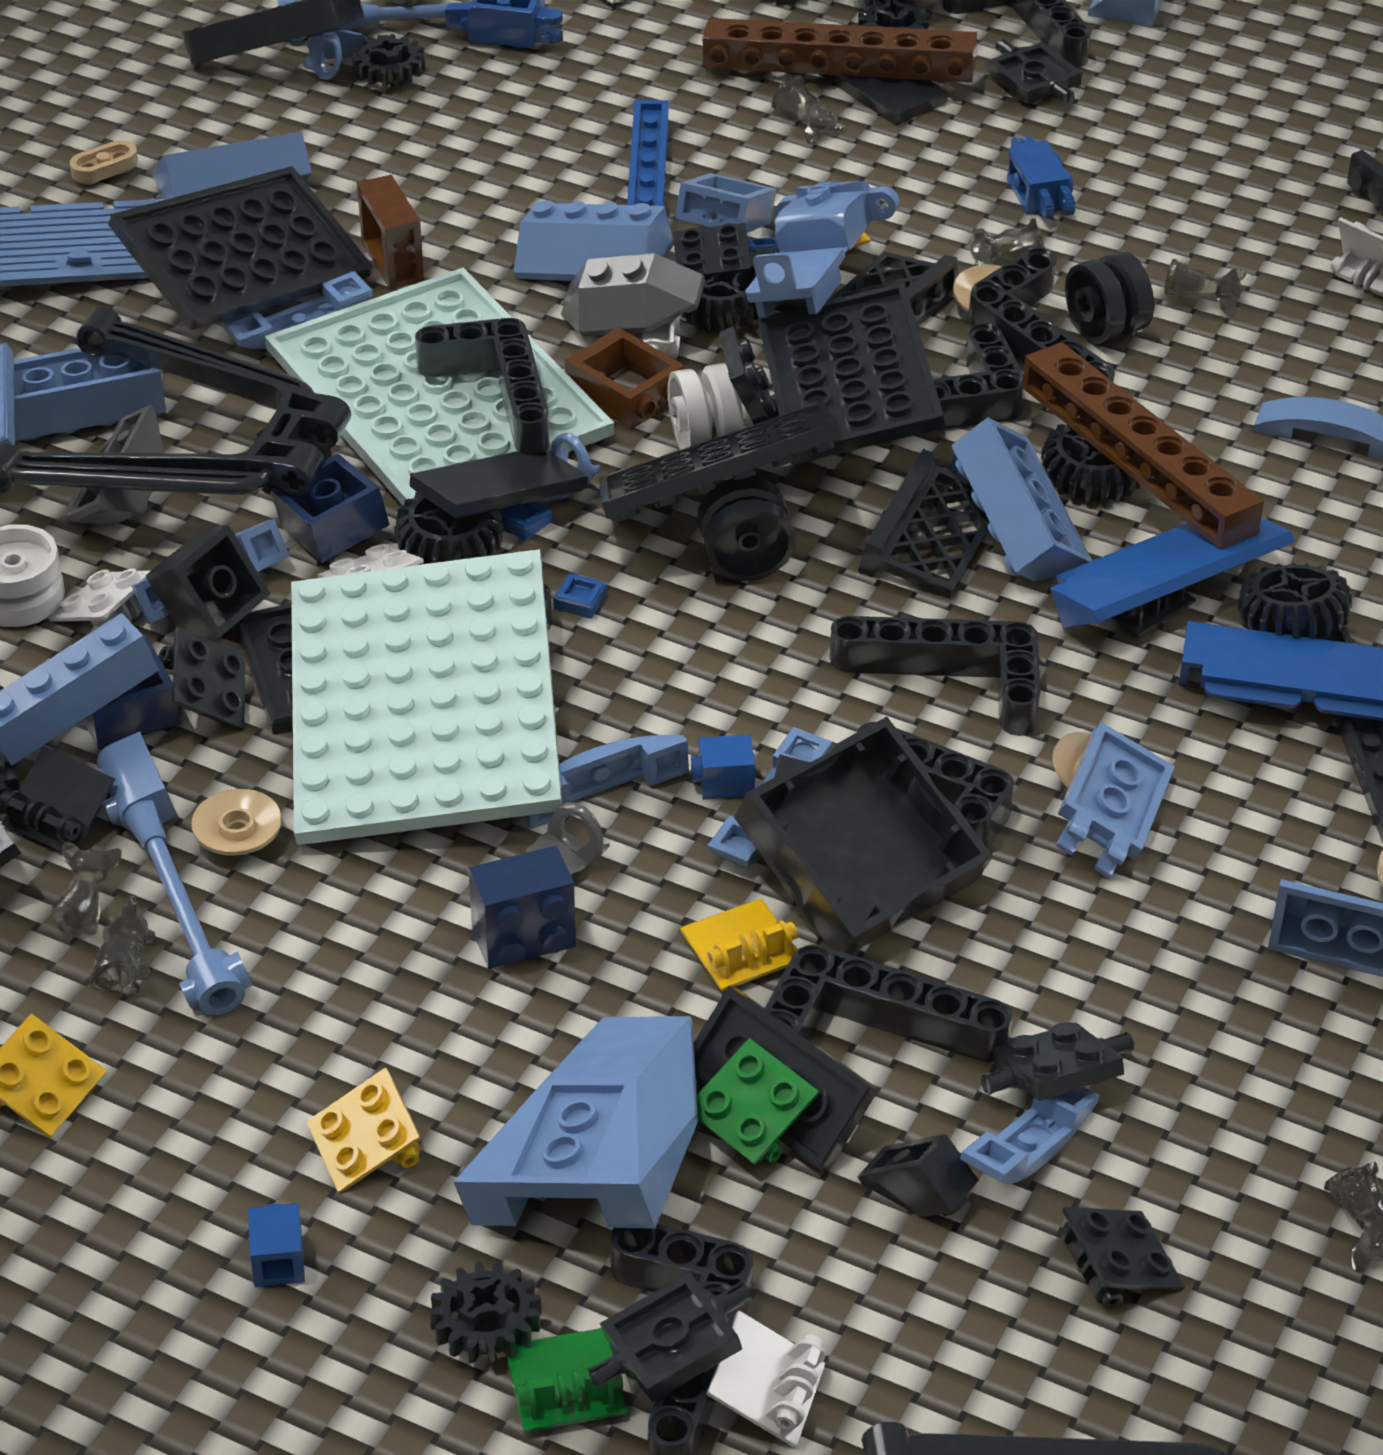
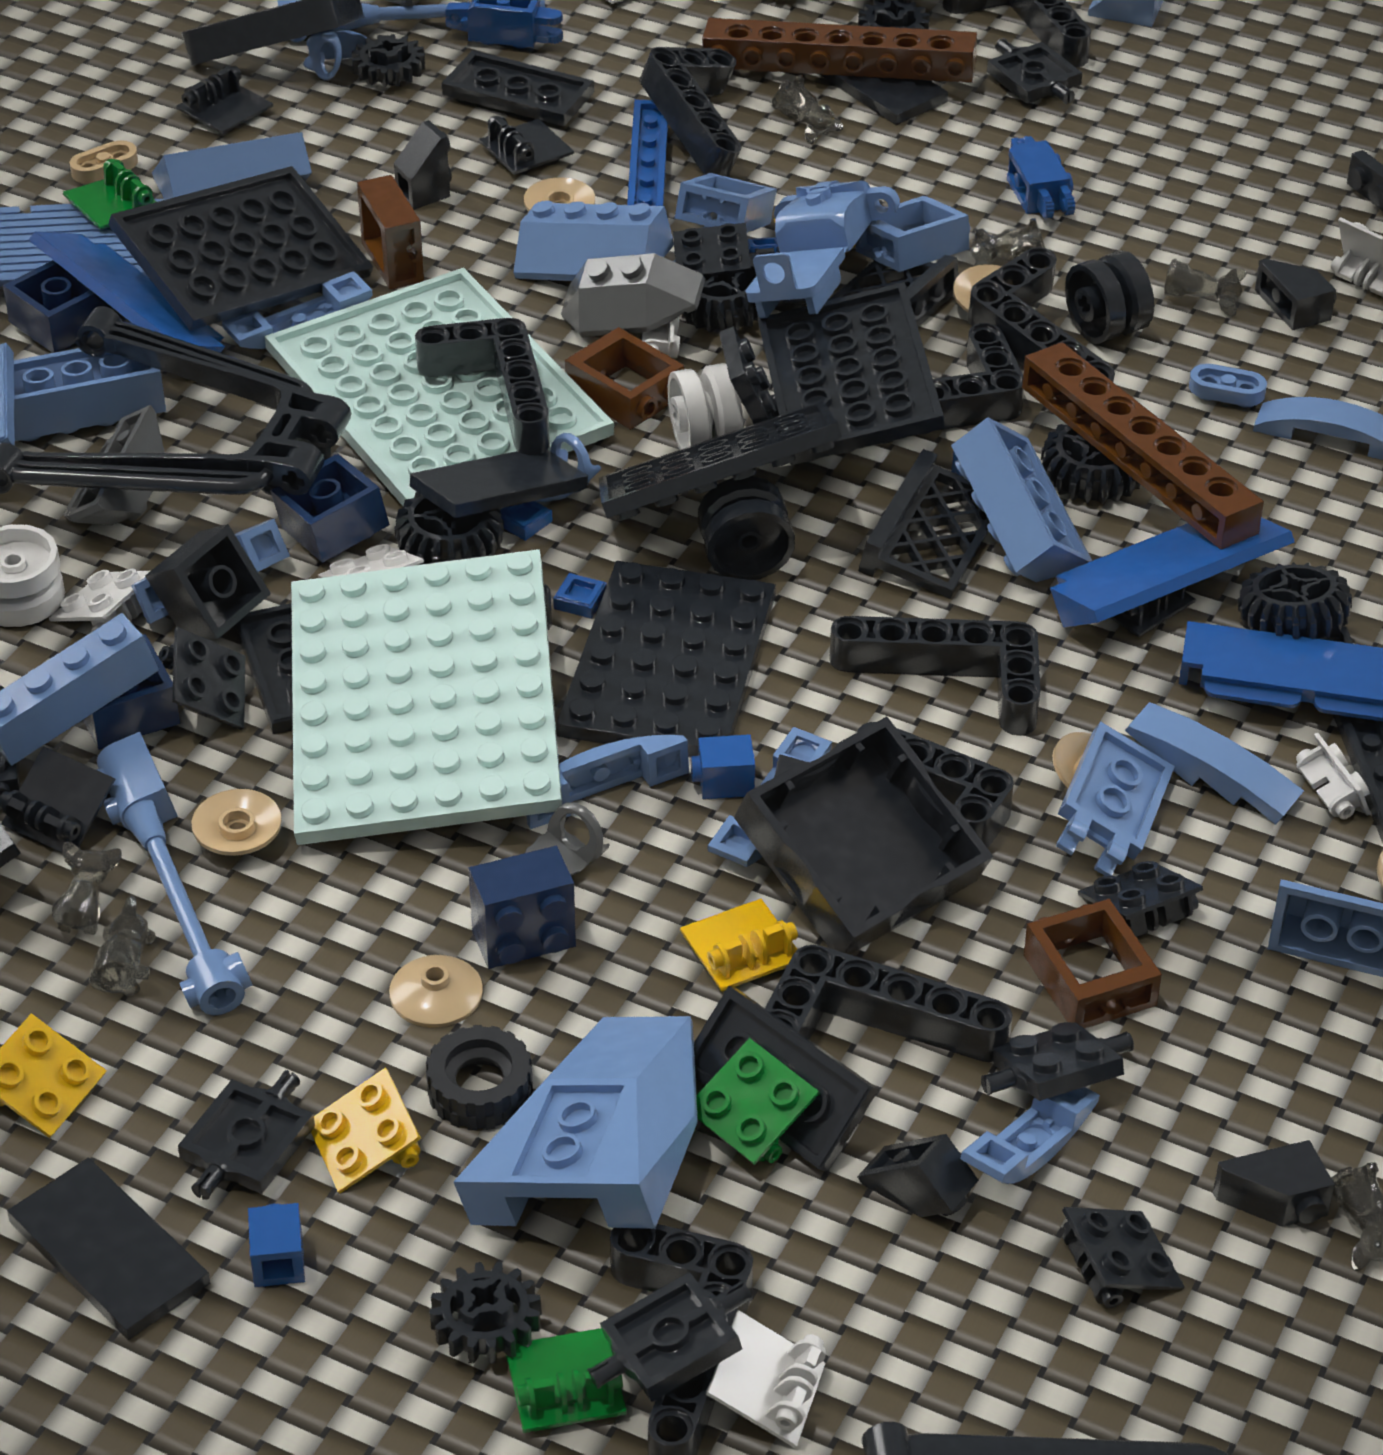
(50, 305): none -> dark blue brick
(108, 1248): none -> black tile
(115, 193): none -> green hinge
(121, 286): none -> blue slope
(222, 101): none -> black hinge
(246, 1135): none -> black plate
(423, 167): none -> black slope
(436, 991): none -> tan dish
(474, 1047): none -> black tyre
(518, 88): none -> black plate
(523, 145): none -> black hinge
(558, 191): none -> tan dish
(667, 656): none -> black plate
(678, 86): none -> black beam
(916, 234): none -> medium blue window
(1088, 1002): none -> reddish brown window
(1147, 896): none -> black hinge
(1215, 759): none -> medium blue slope
(1227, 385): none -> medium blue plate
(1277, 1184): none -> black slope
(1295, 293): none -> black slope
(1328, 765): none -> white hinge

